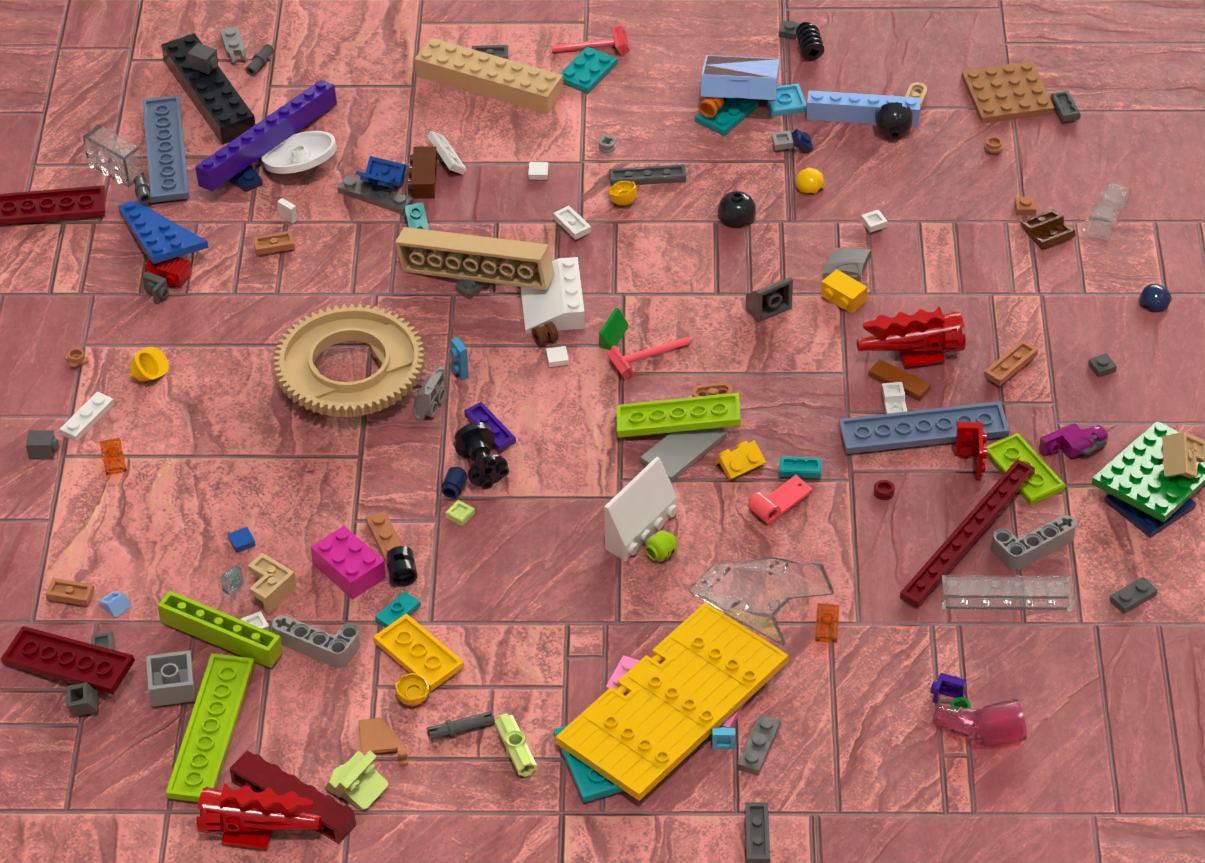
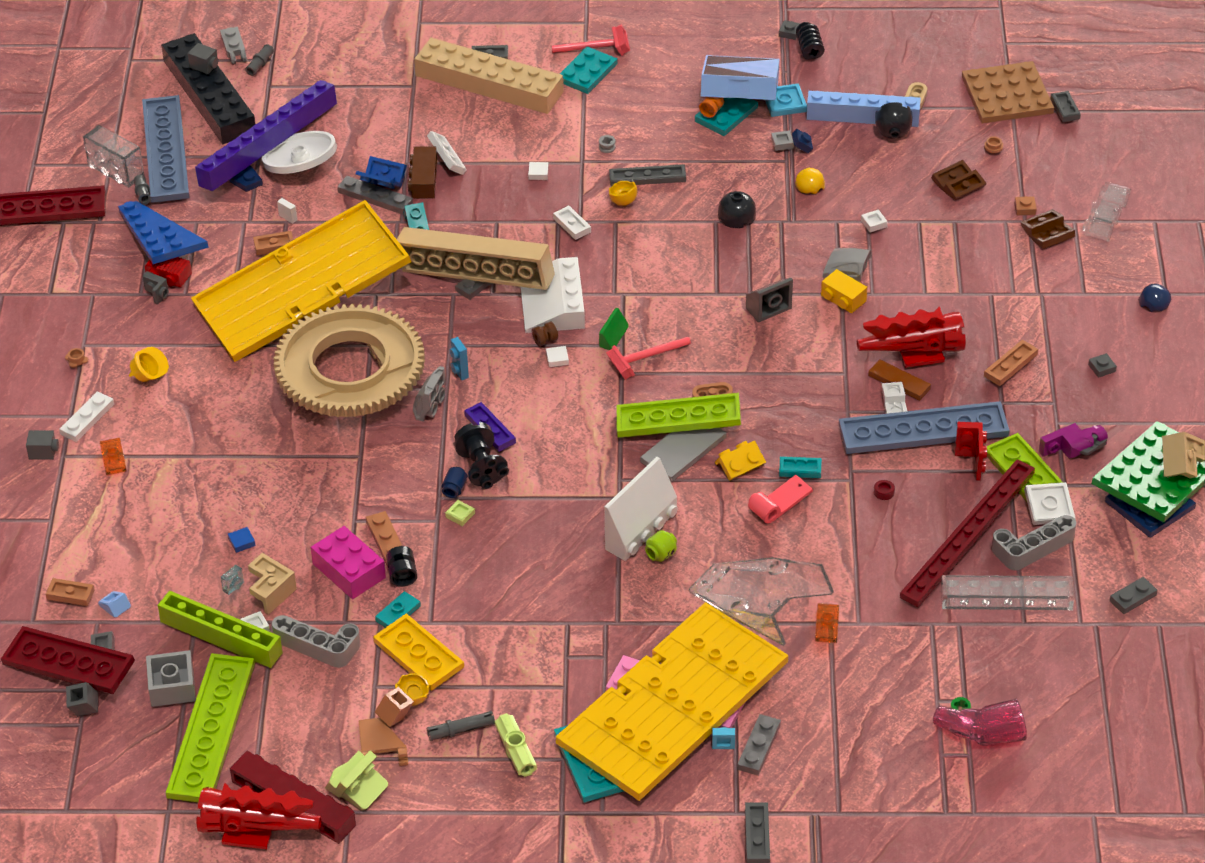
(300, 279): none -> yellow door
(394, 706): none -> nougat brick
(949, 686): dark purple bracket -> none
(958, 180): none -> reddish brown slope
(1048, 502): none -> white tile

